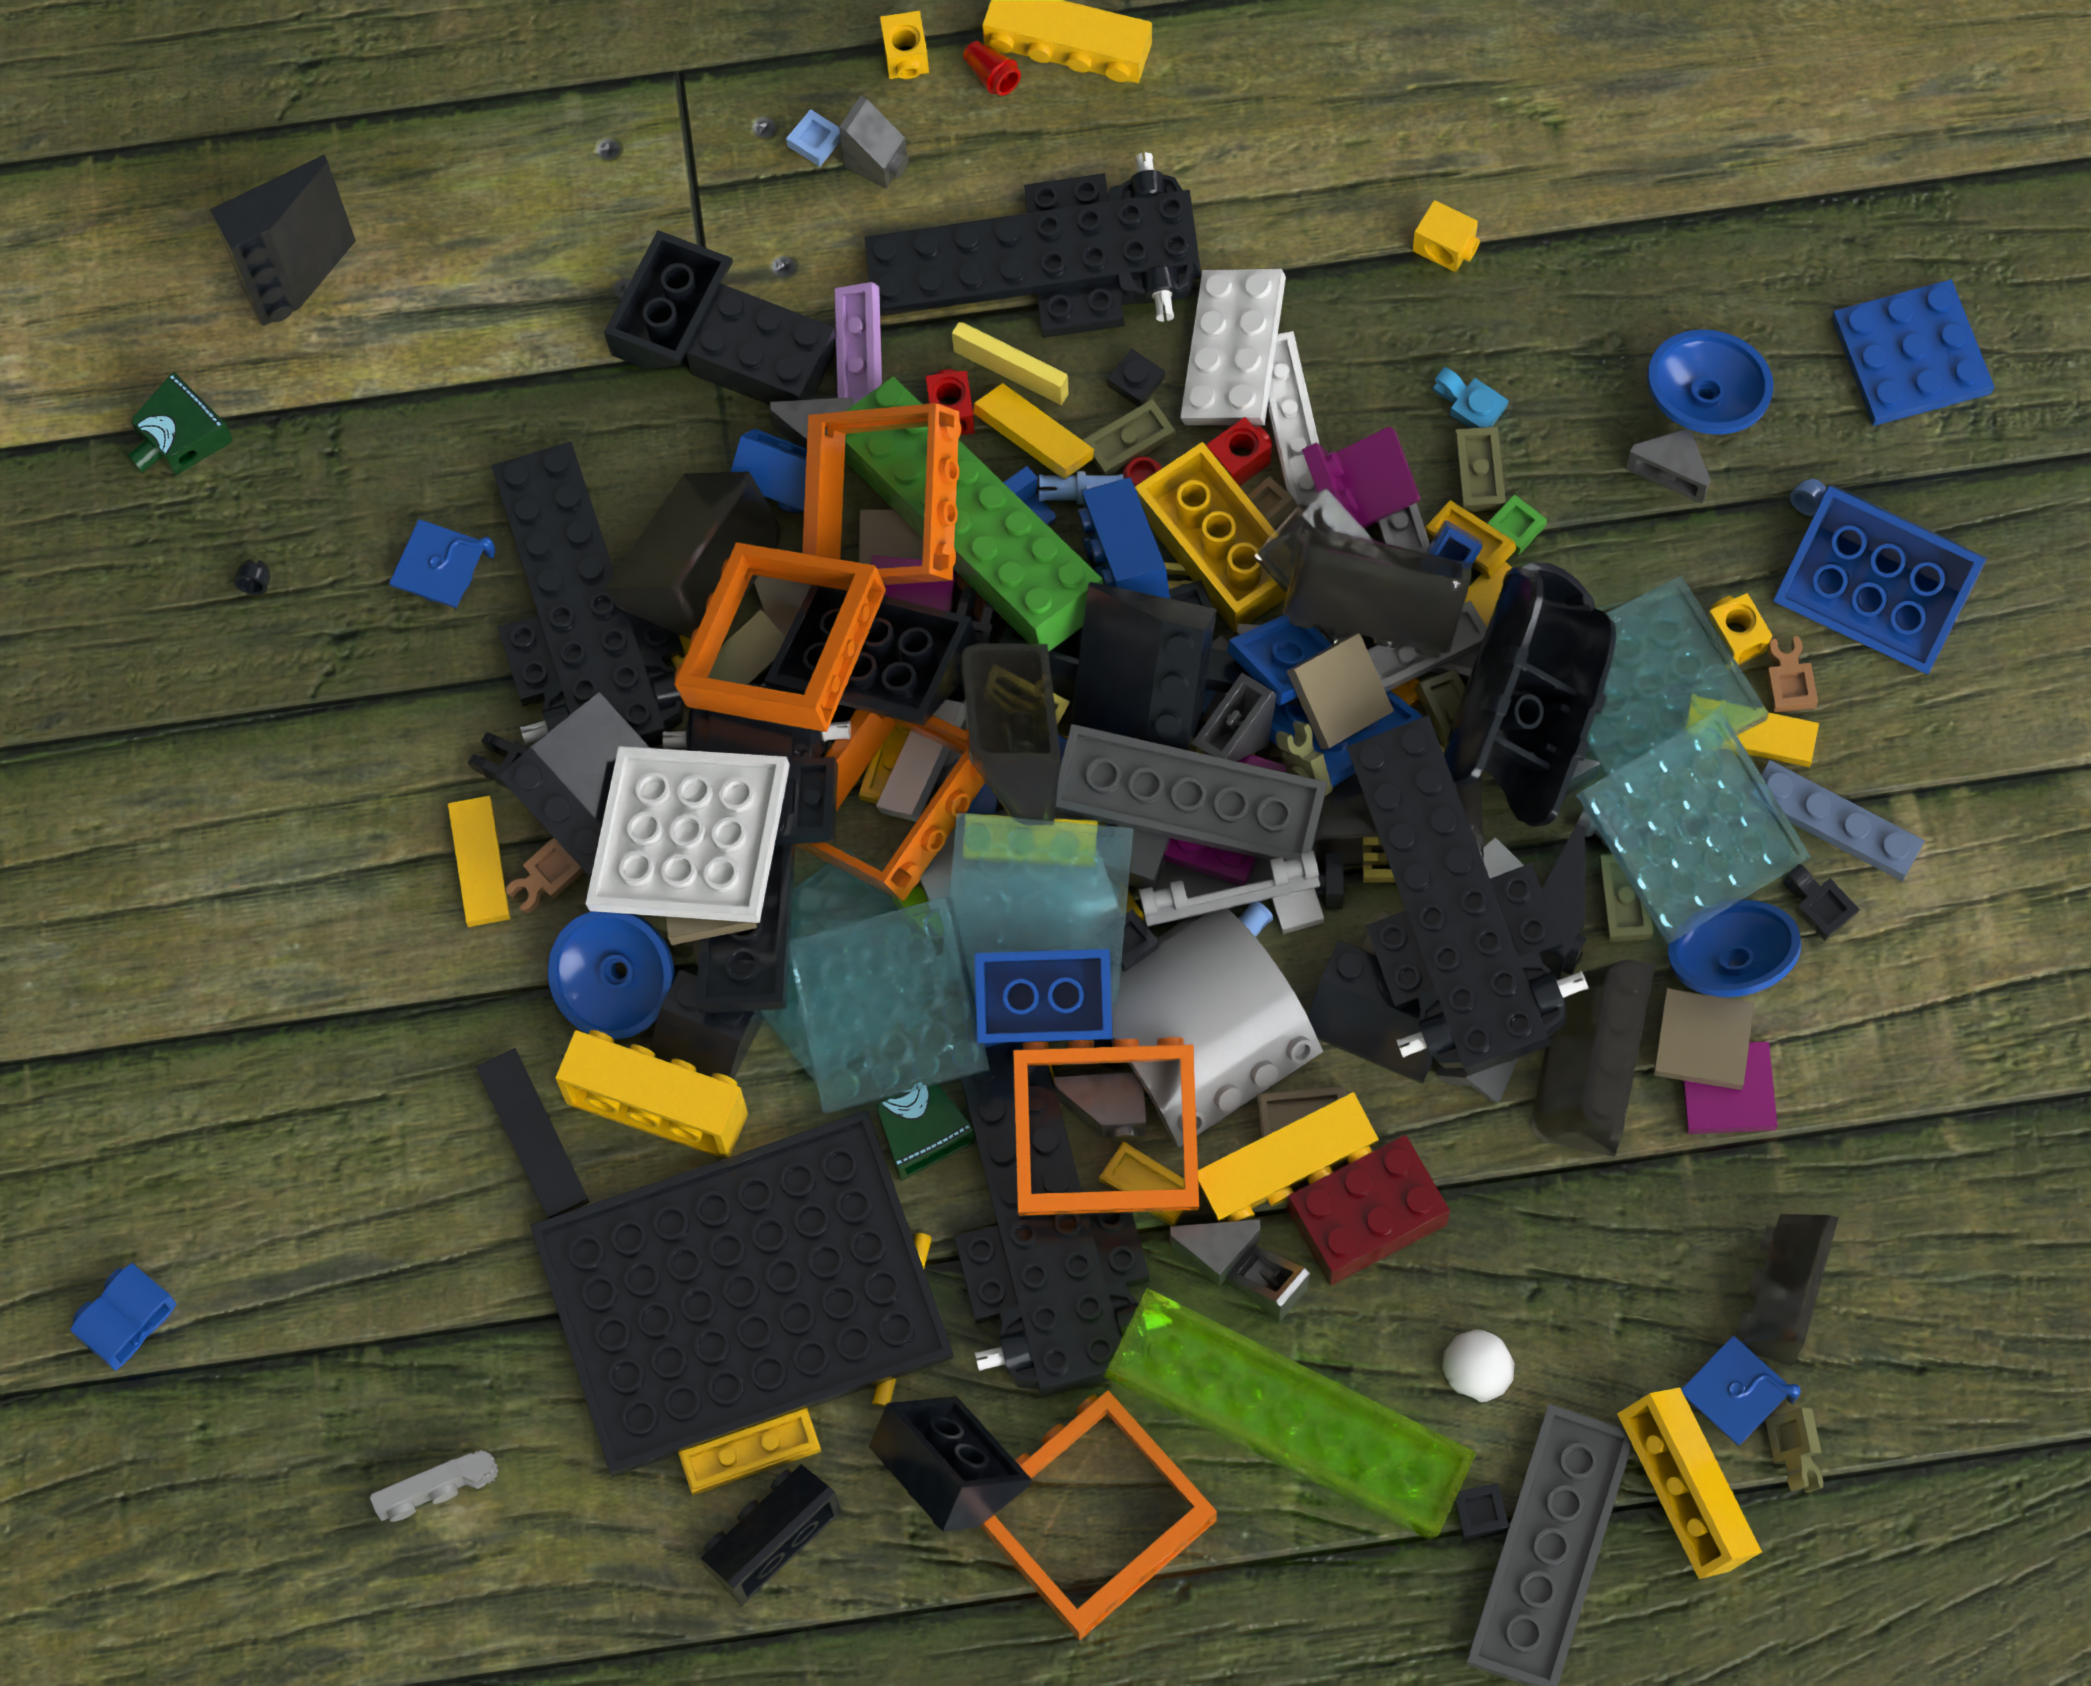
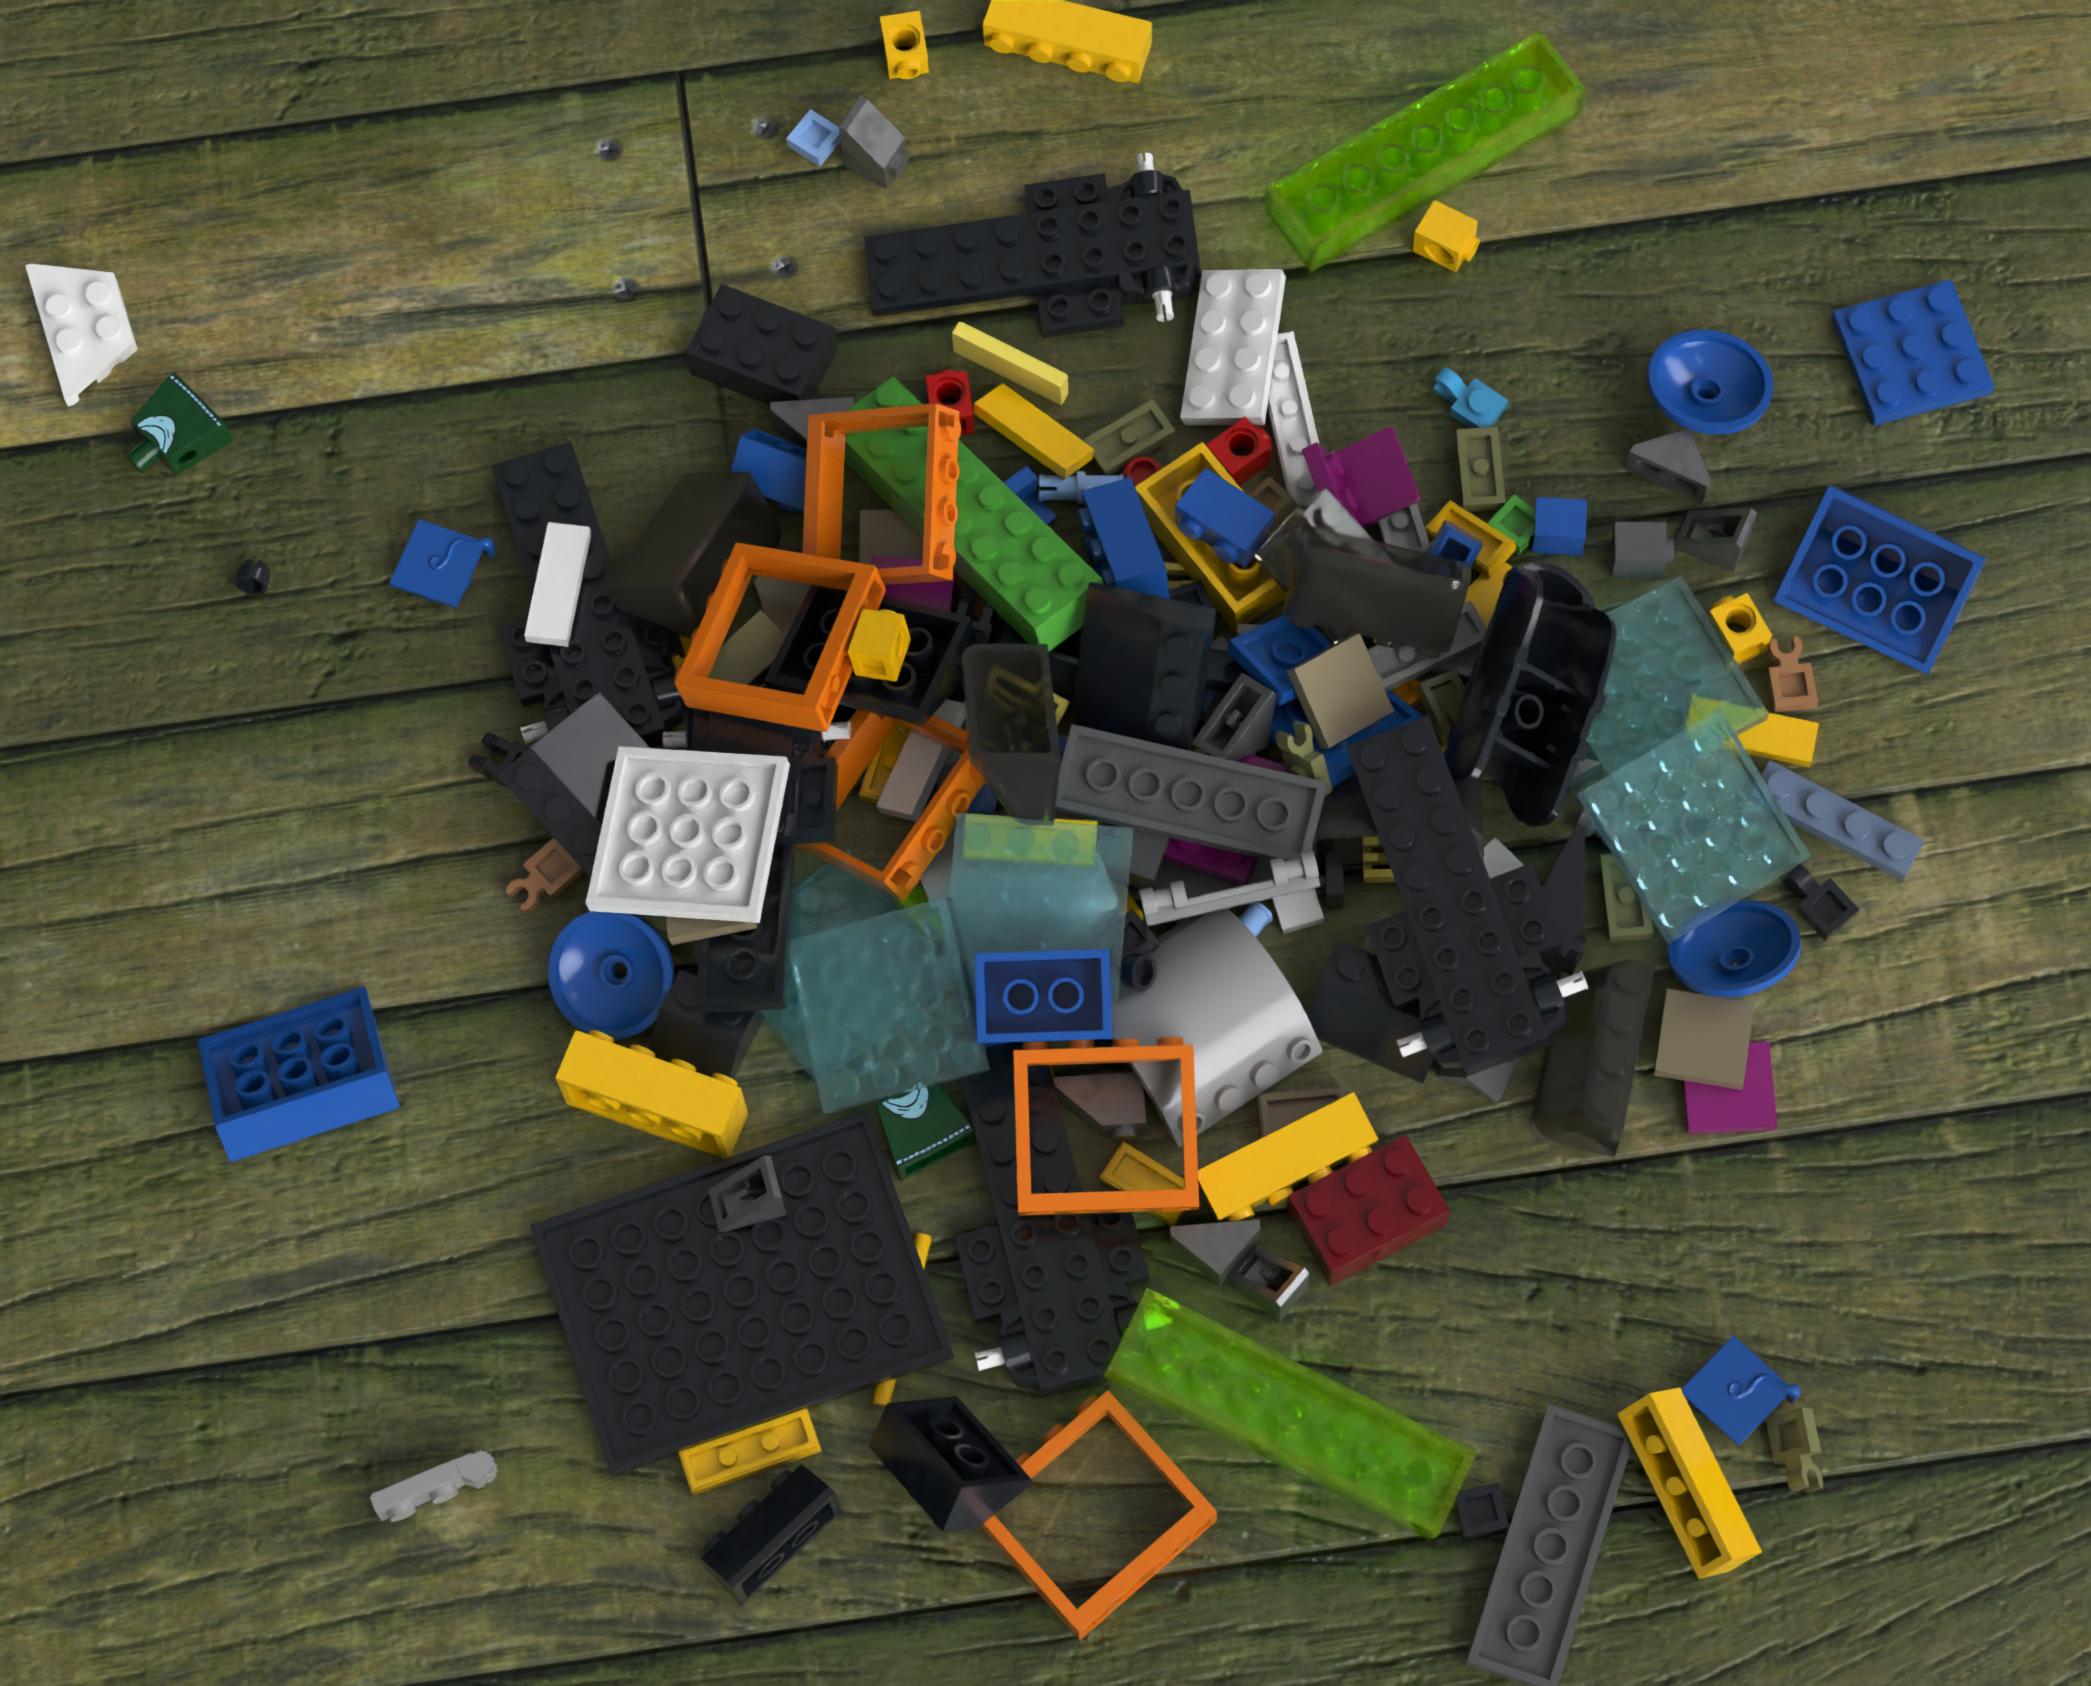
(82, 324): none -> white wing
(122, 1316): blue brick -> none
(285, 237): black slope -> none
(297, 1074): none -> blue slope
(479, 861): yellow tile -> none
(532, 1134): black tile -> none
(557, 584): none -> white tile
(665, 302): black slope -> none
(747, 1196): none -> flat silver slope
(858, 340): lavender plate -> none
(879, 644): none -> yellow brick
(994, 70): red cone -> none
(1136, 378): black plate -> none
(1138, 971): none -> black hinge
(1224, 518): none -> blue brick
(1425, 150): none -> clear neon green brick
(1478, 1365): white hair -> none
(1559, 526): none -> blue panel
(1640, 550): none -> dark grey brick
(1716, 535): none -> flat silver slope
(1786, 1285): clear smoke slope -> none
(1808, 496): medium blue hinge -> none

